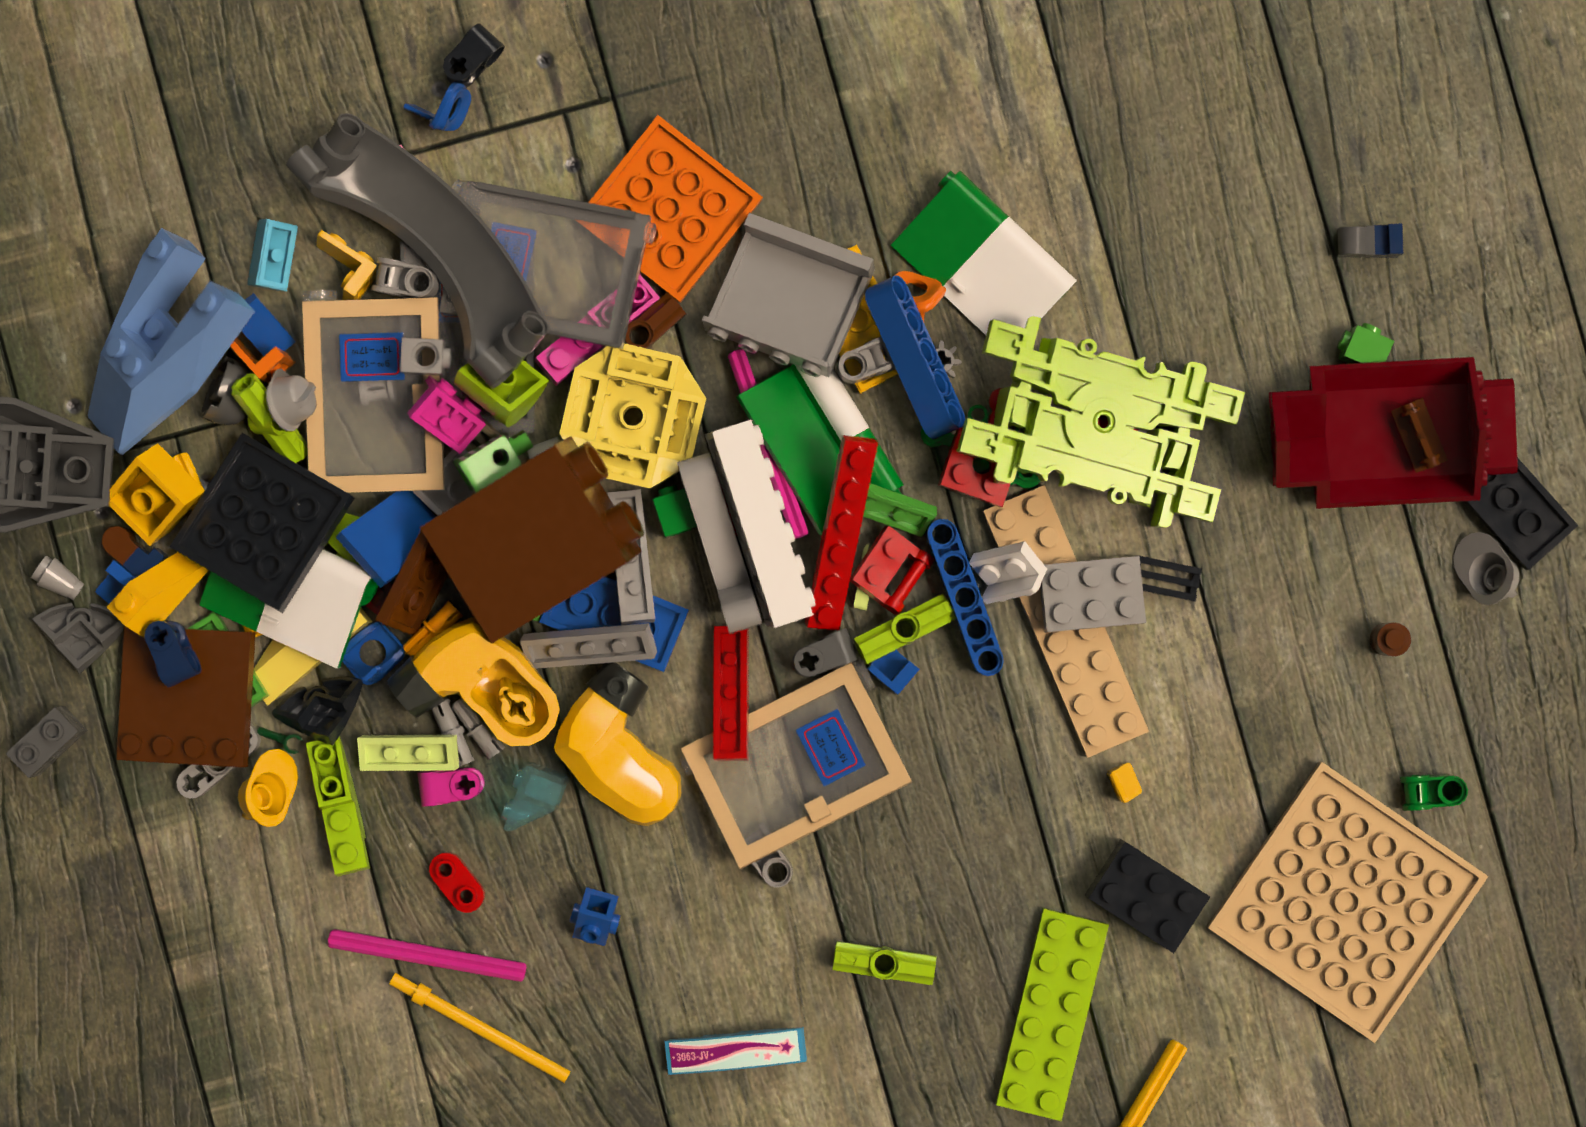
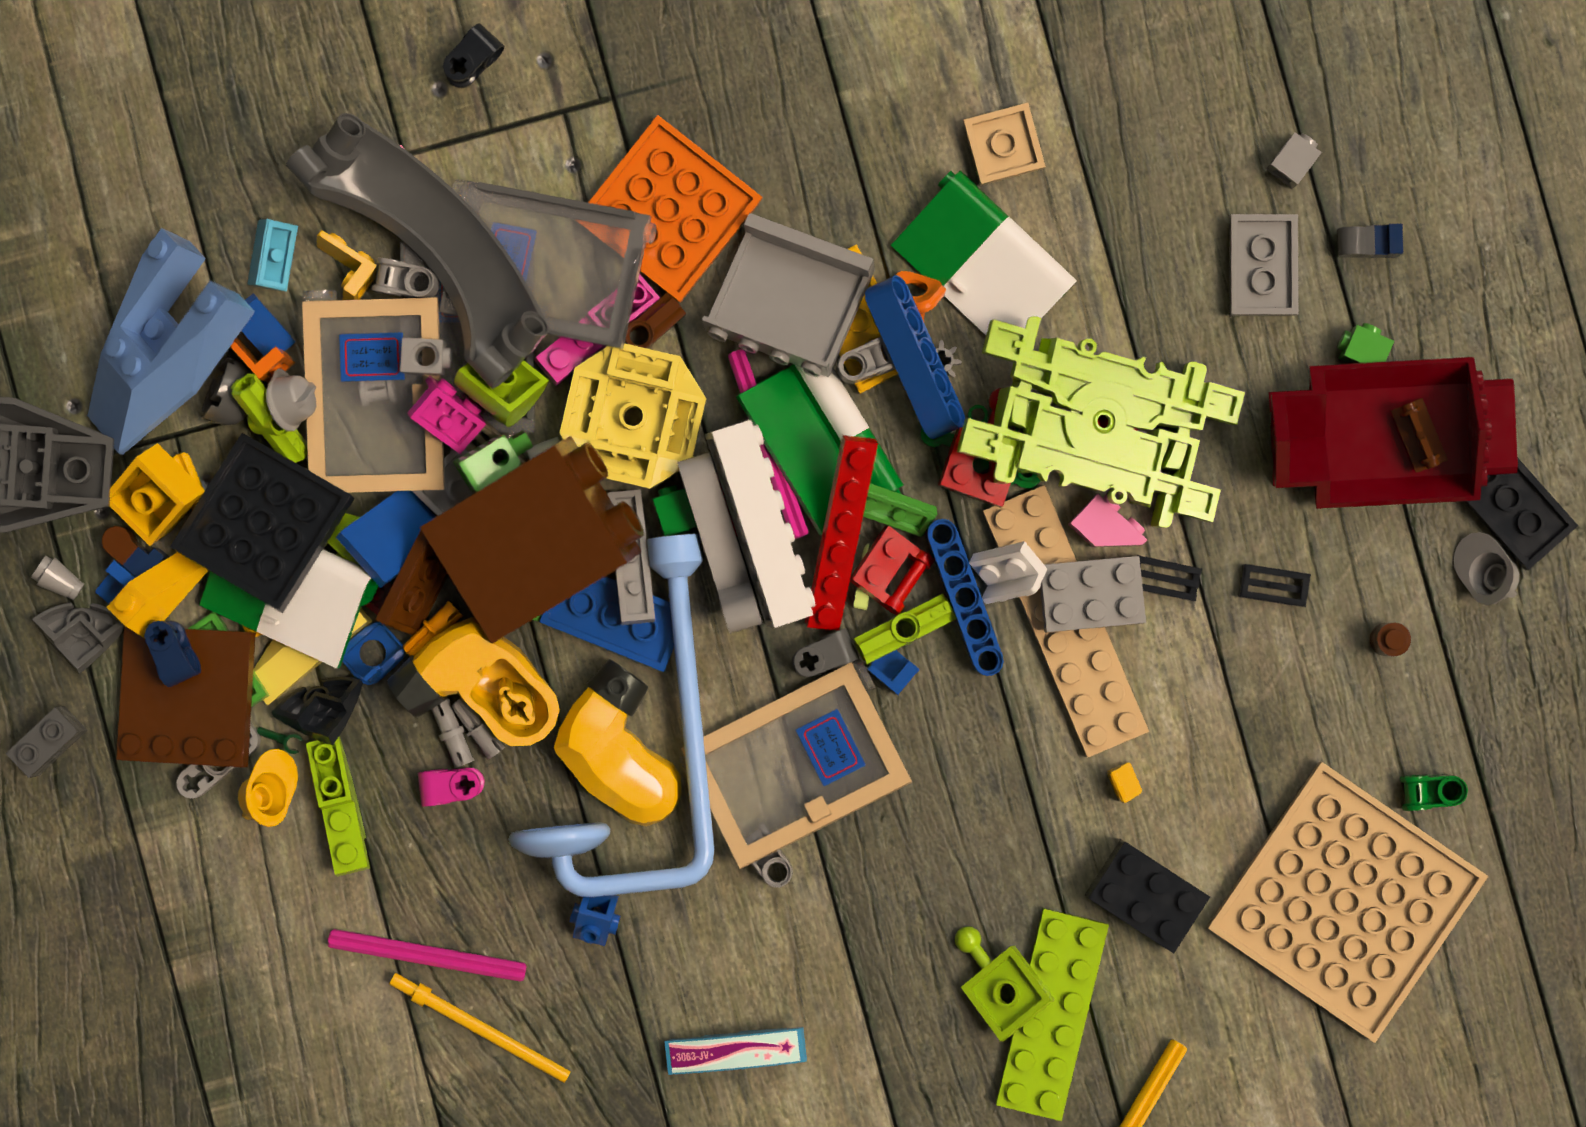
(408, 752): yellowish green plate -> none
(441, 119): blue piece -> none
(457, 881): red plate -> none
(537, 795): clear light blue slope -> none
(589, 646): light grey plate -> none
(673, 559): none -> light blue piece
(731, 695): red plate -> none
(906, 967): lime piece -> none
(985, 986): none -> lime plate
(1004, 144): none -> tan plate
(1105, 527): none -> bright pink slope
(1246, 580): none -> black tile
(1263, 264): none -> light grey plate
(1294, 159): none -> light grey brick

